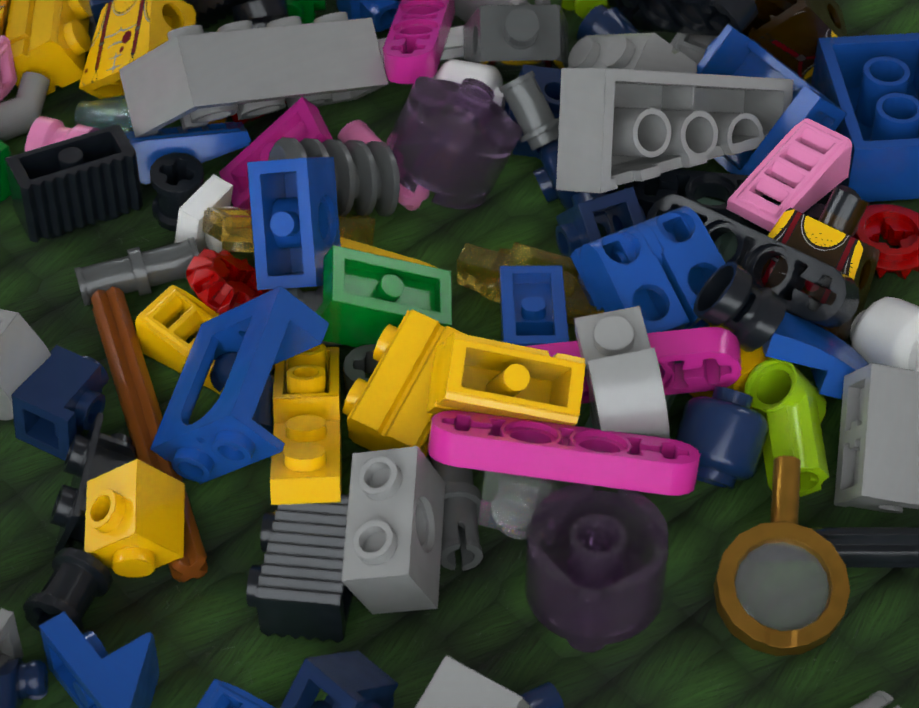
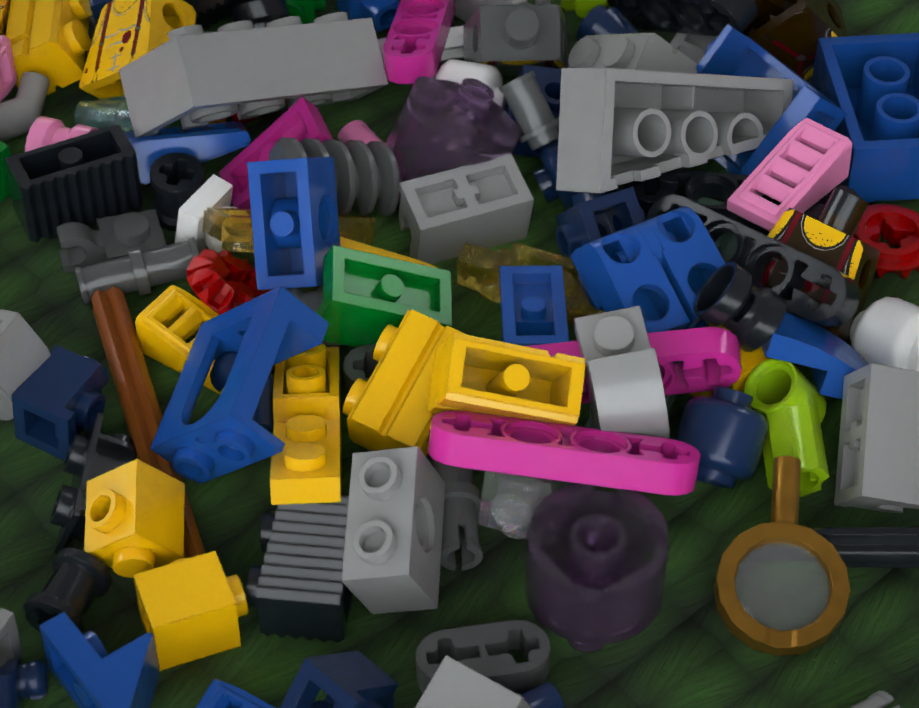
(111, 239): none -> dark grey plate
(190, 608): none -> yellow brick
(464, 205): none -> light grey hinge
(486, 652): none -> dark grey beam

